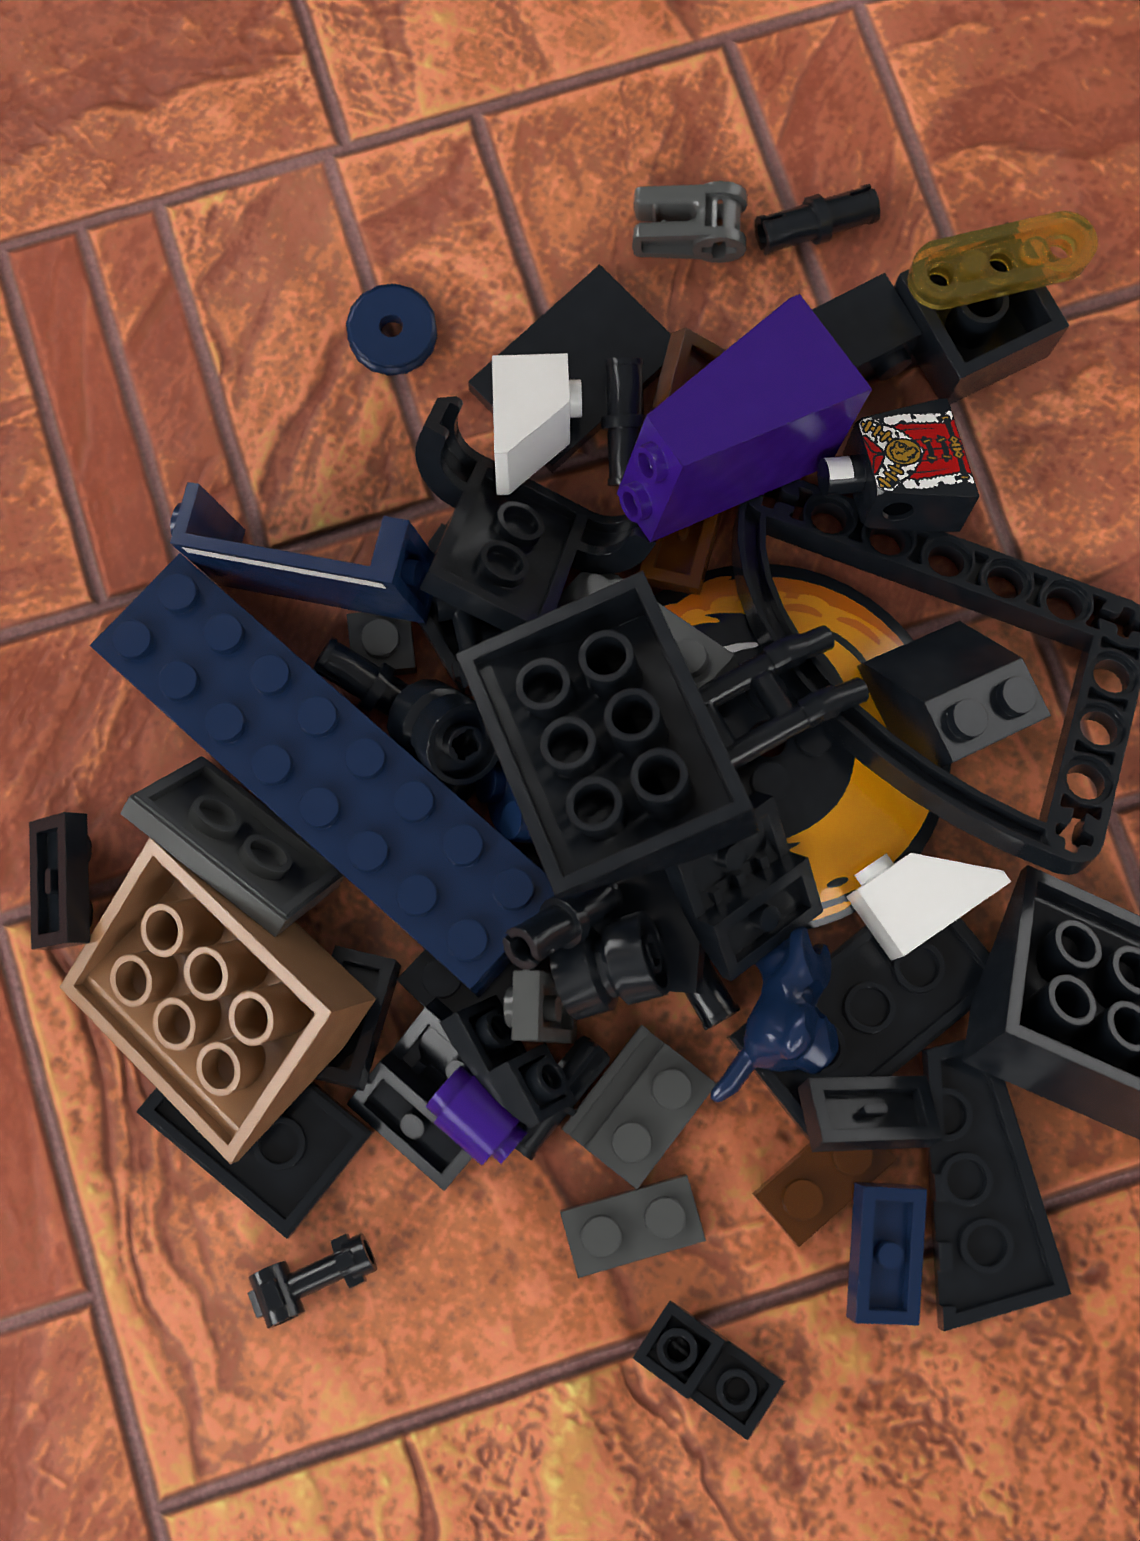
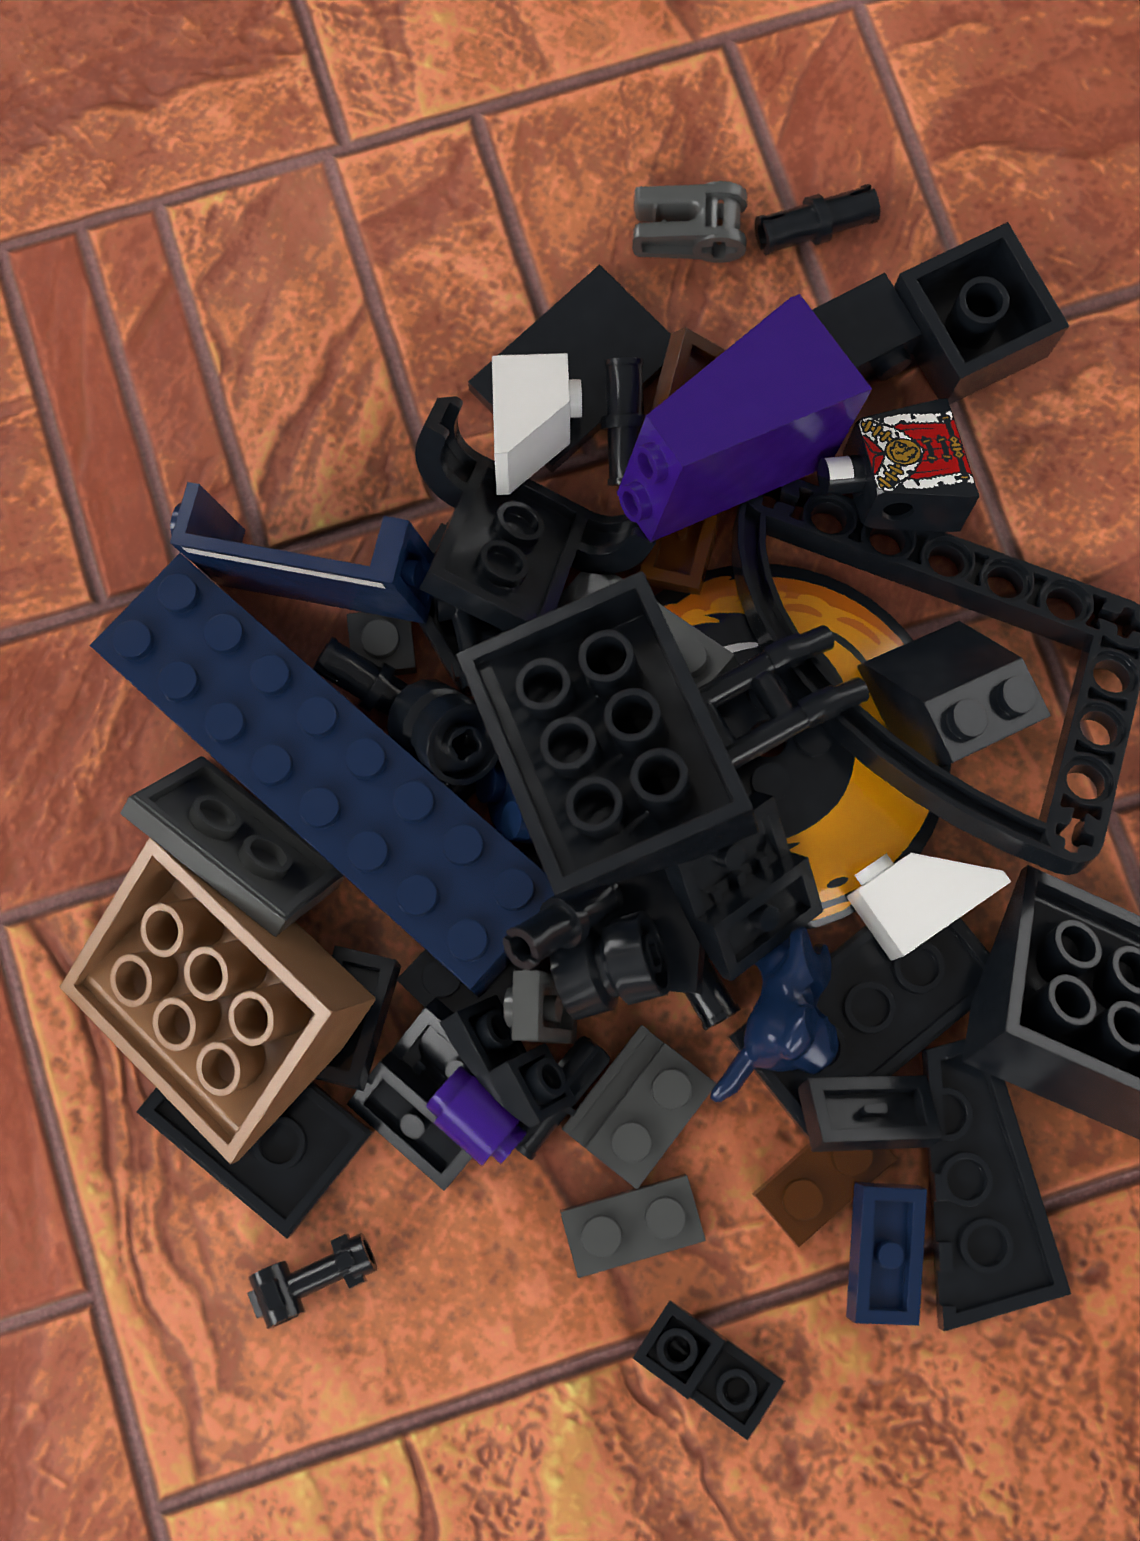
(60, 881): black plate -> none
(388, 305): dark blue piece -> none
(1018, 244): clear yellow plate -> none

